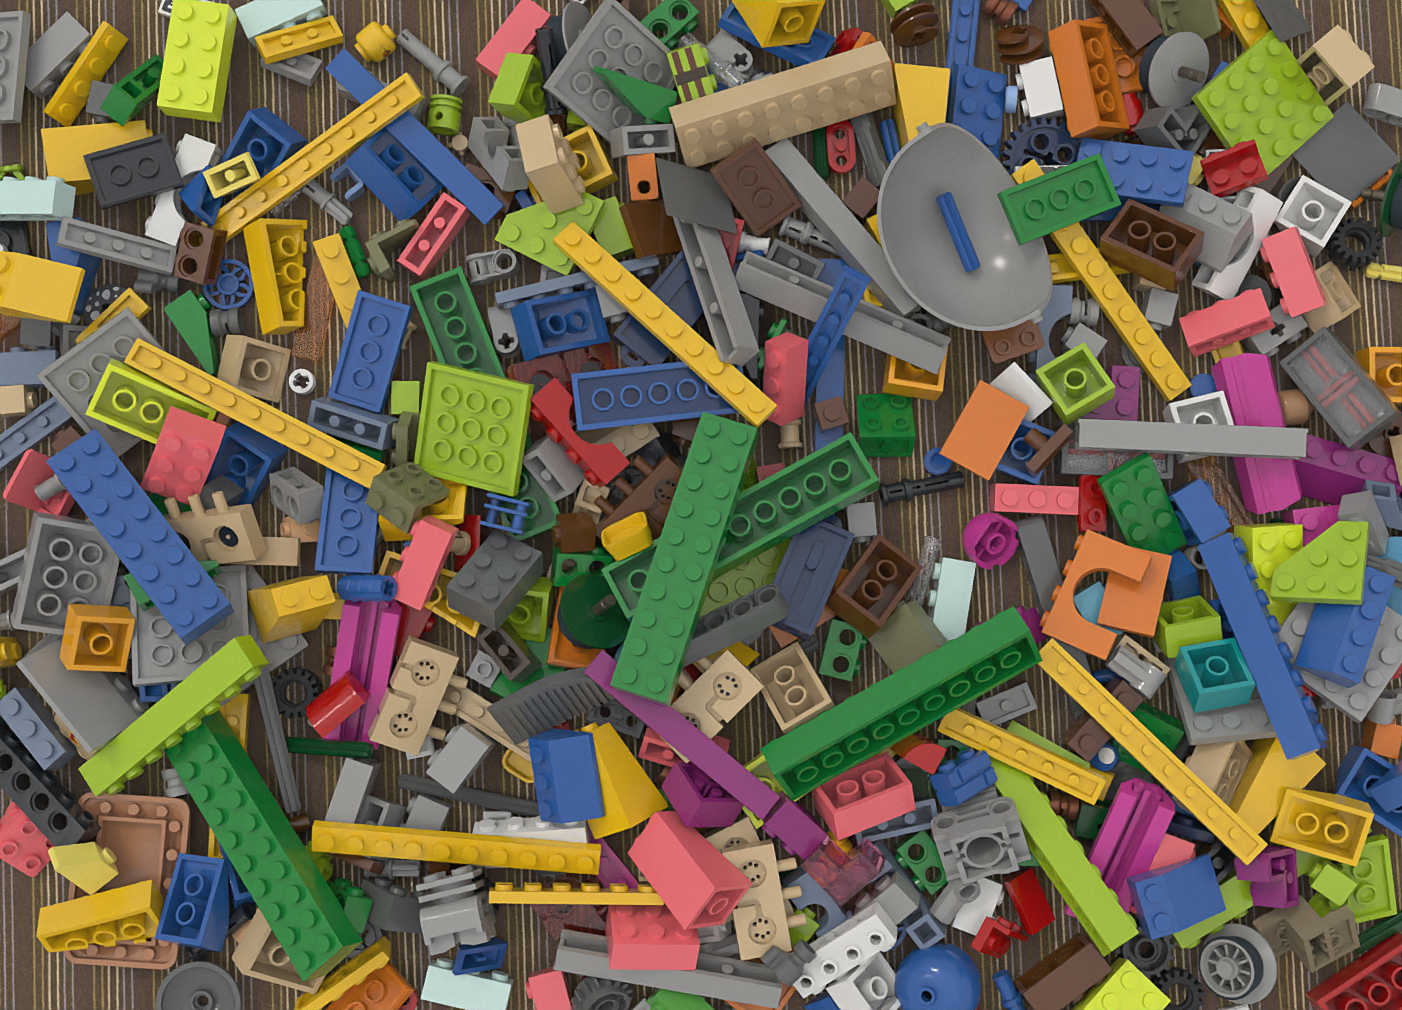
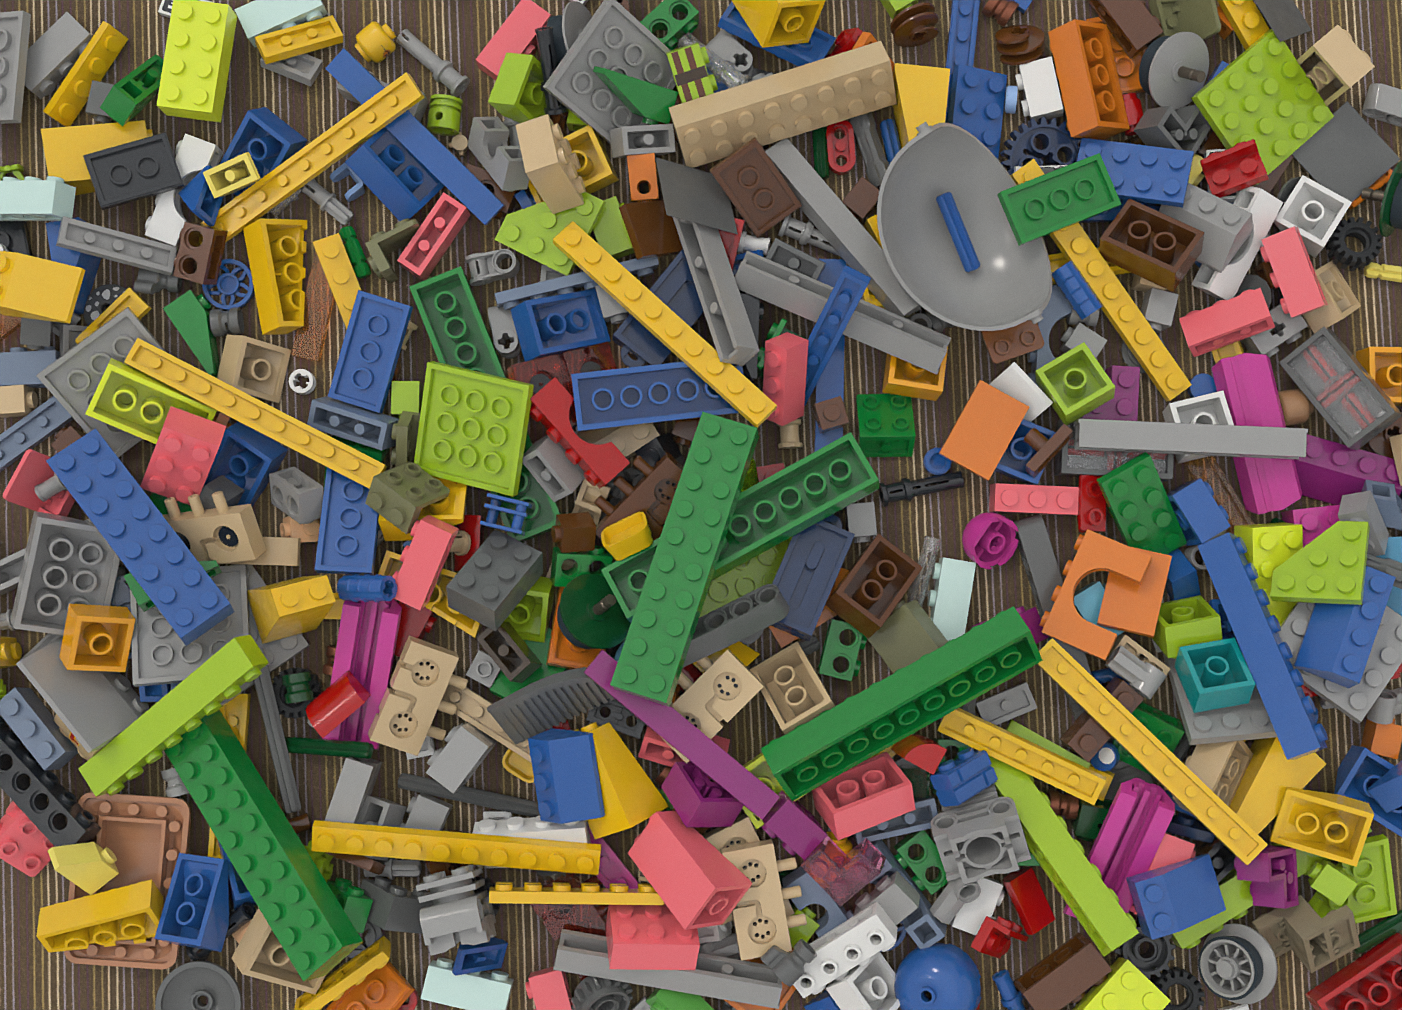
(297, 687): none -> dark green wheel
(1076, 290): none -> blue axle

